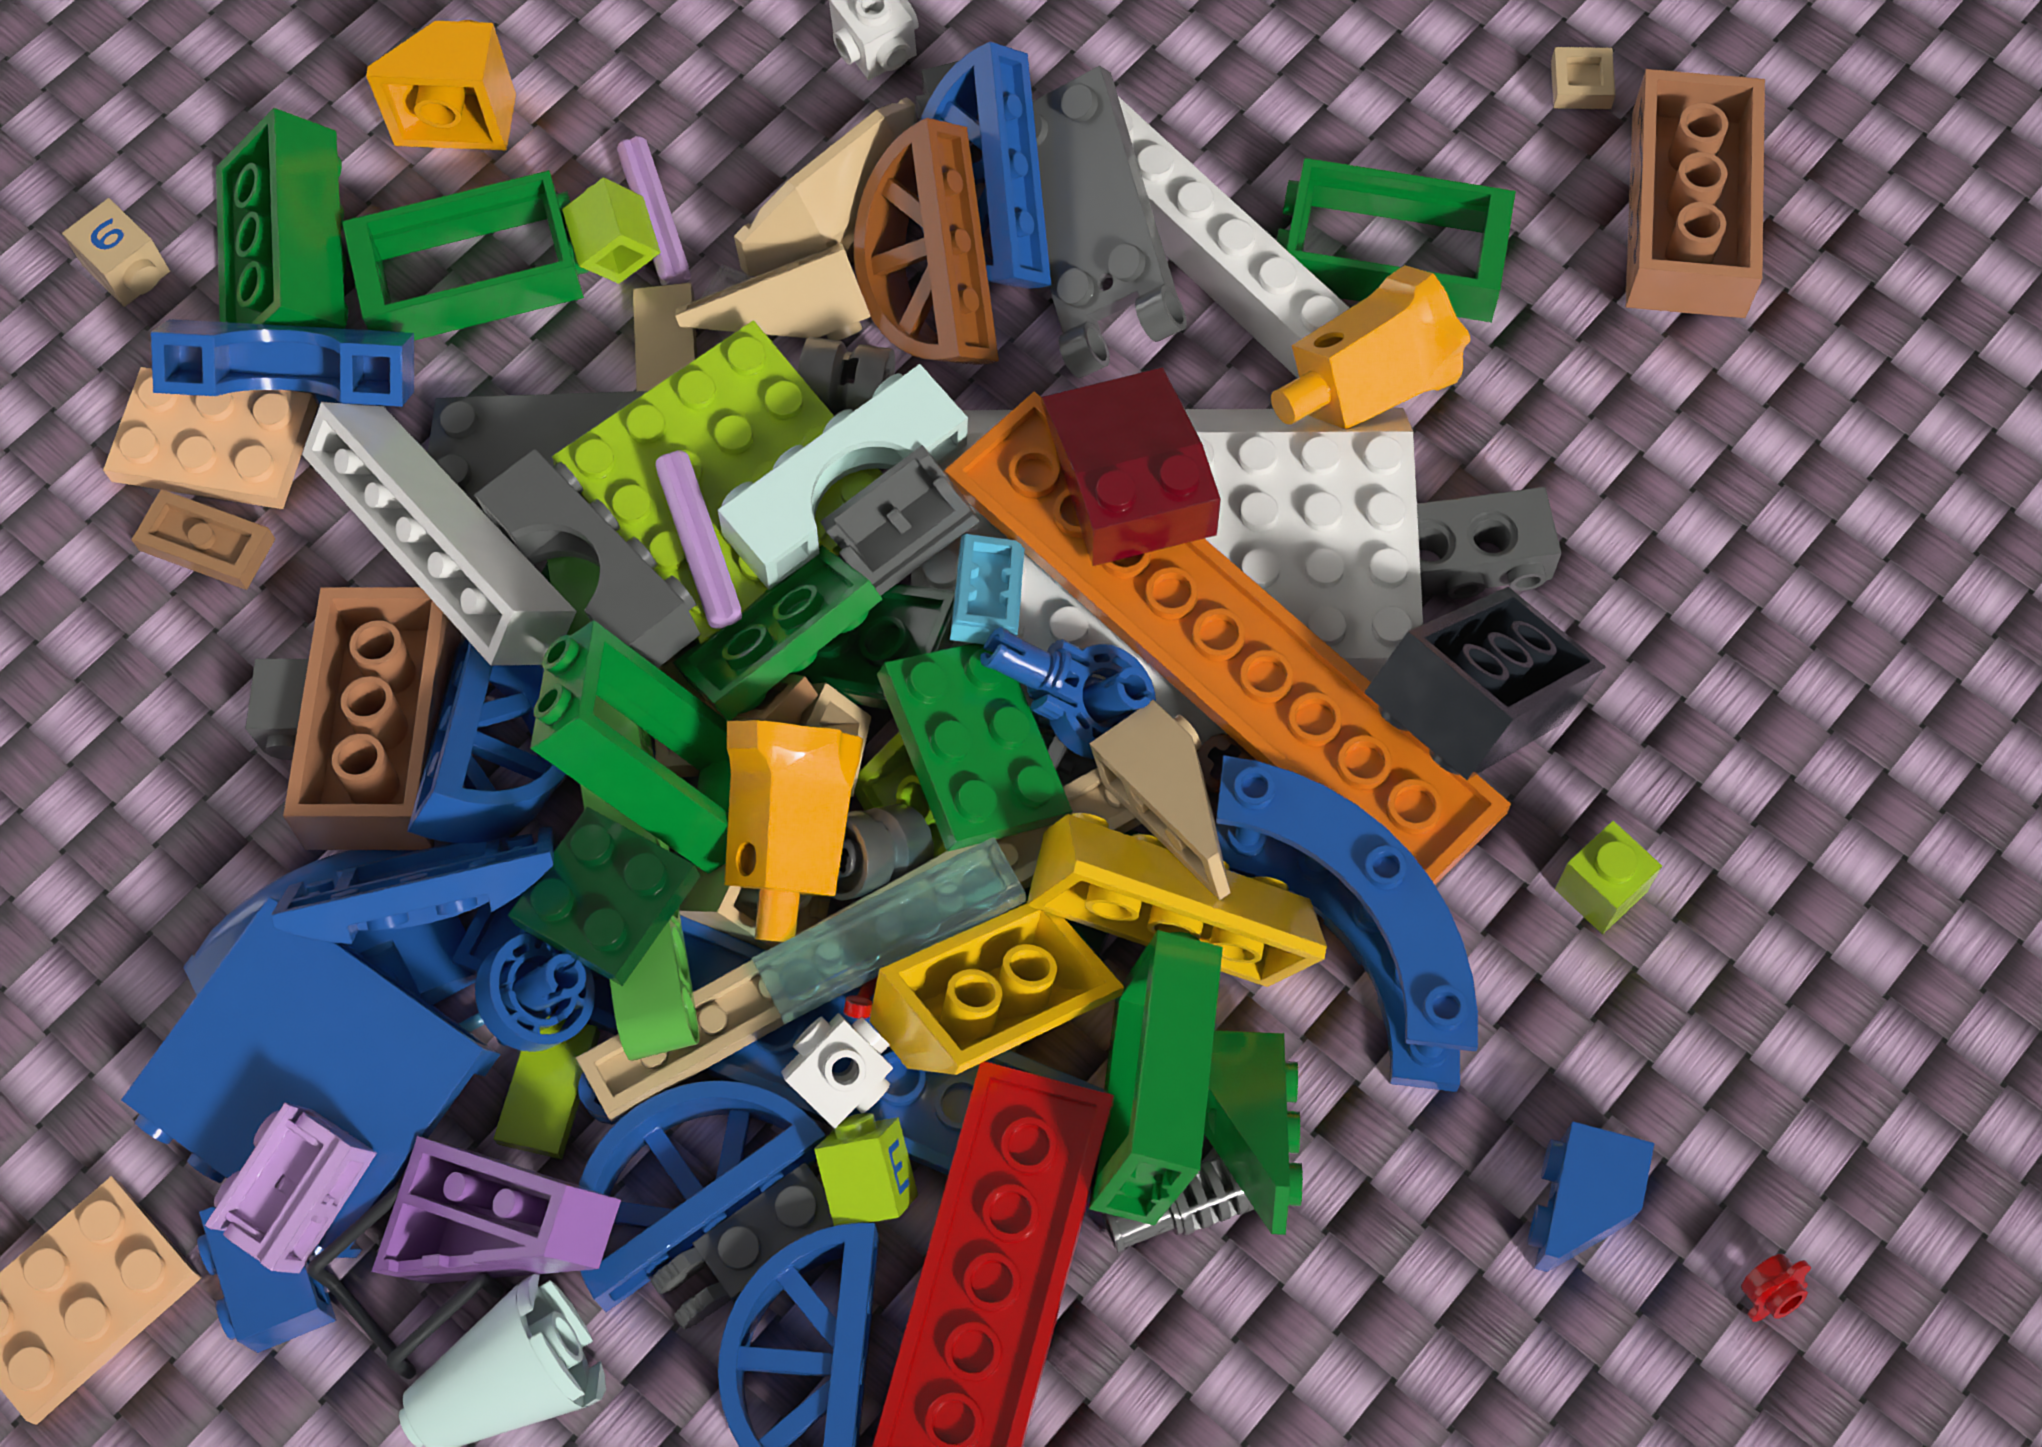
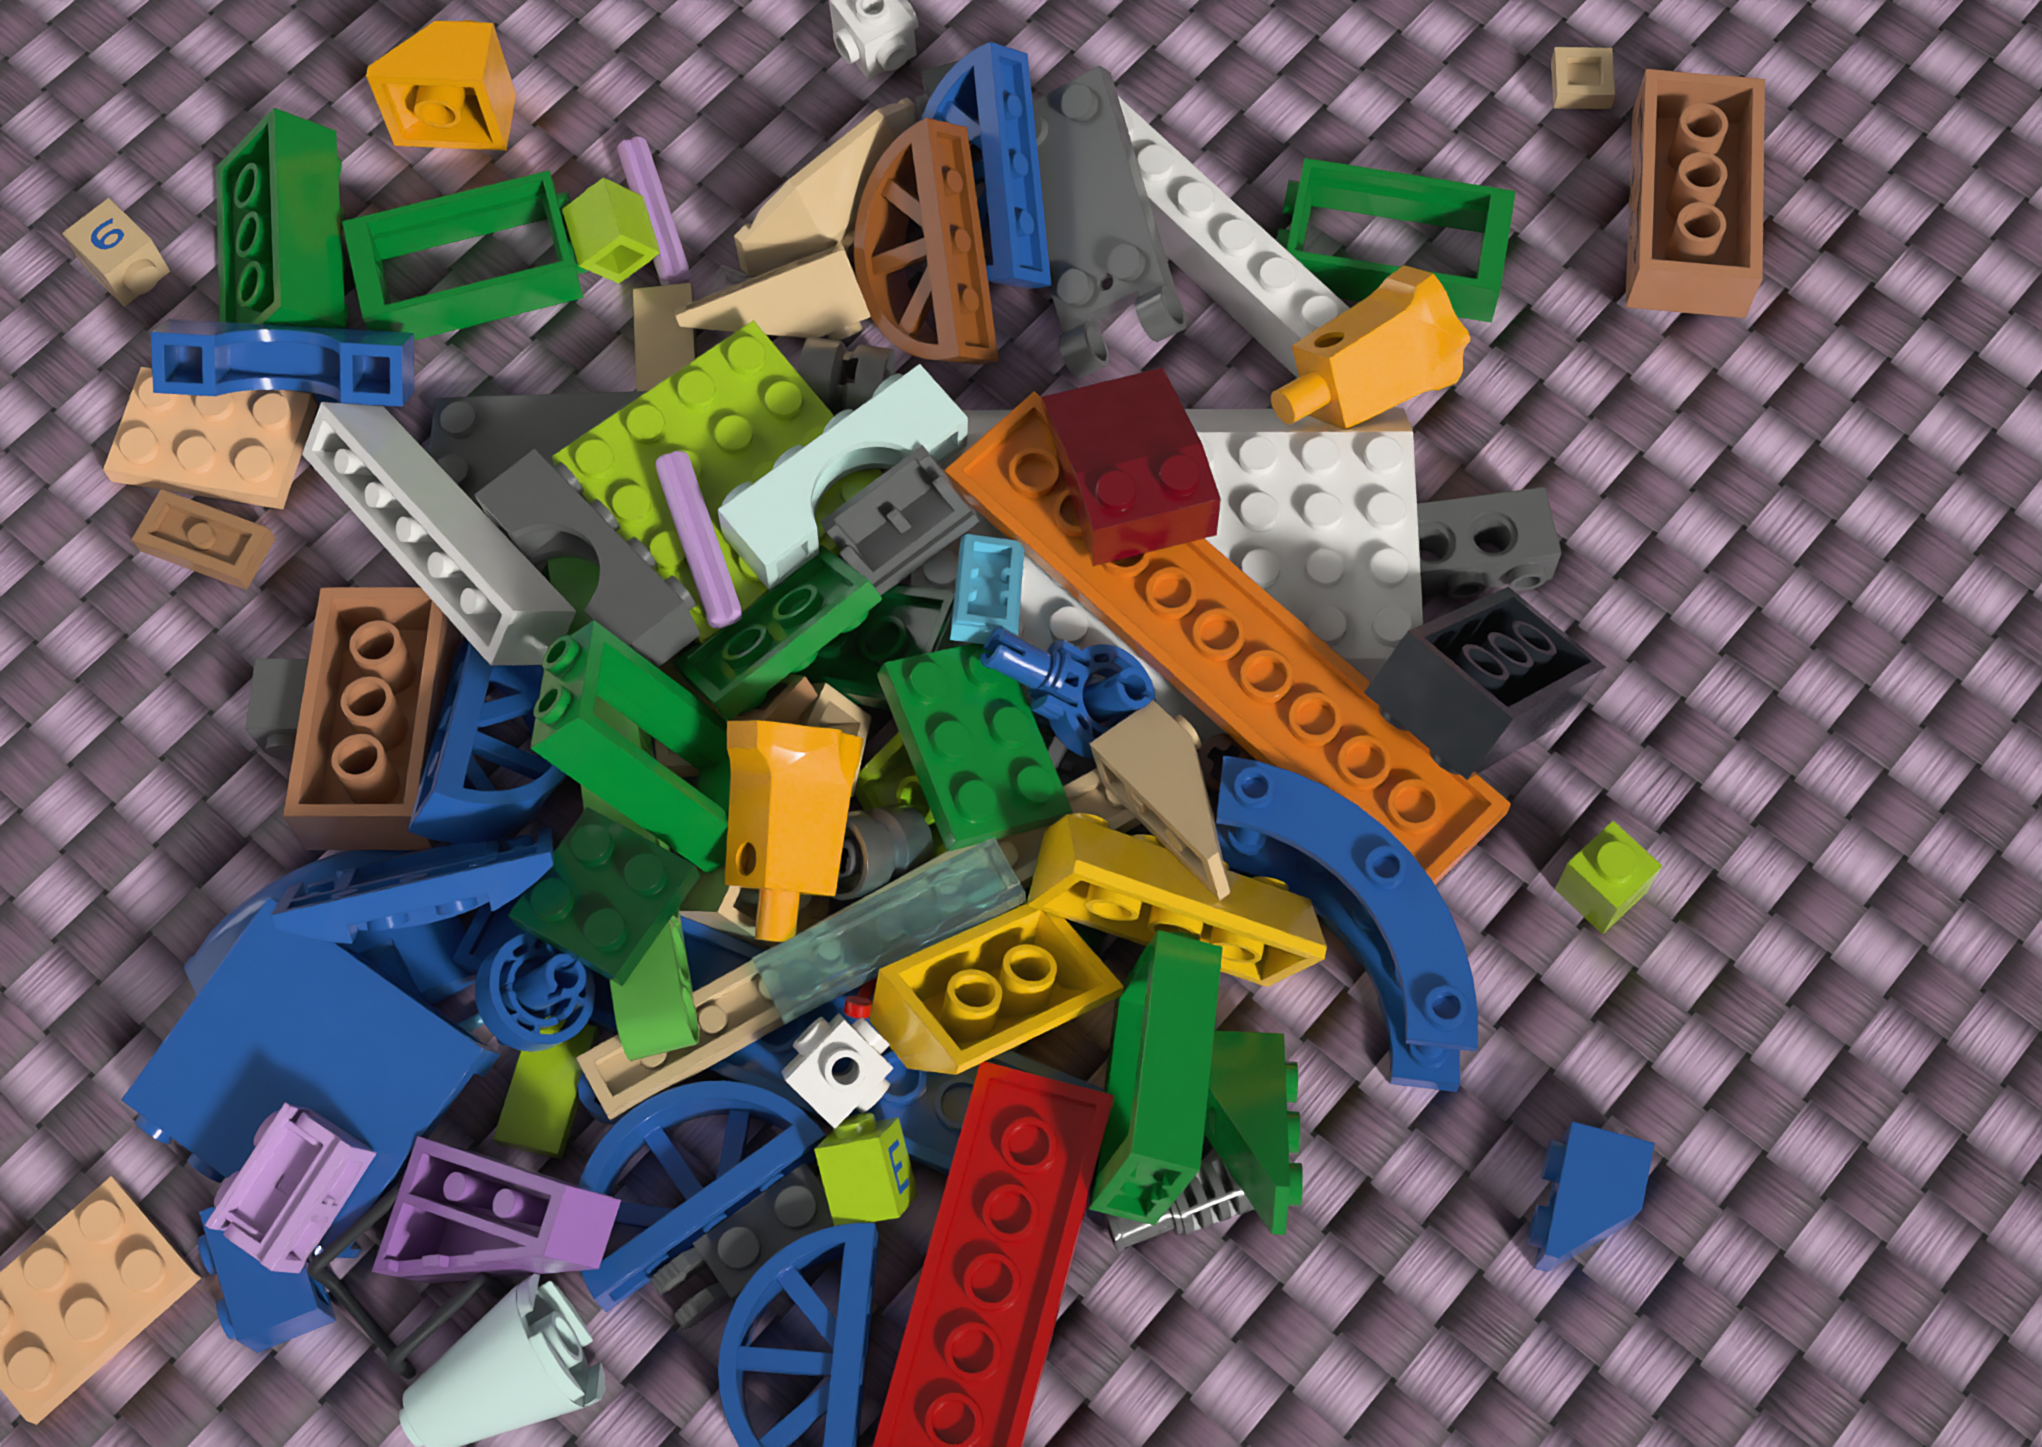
(1776, 1287): red plate -> none

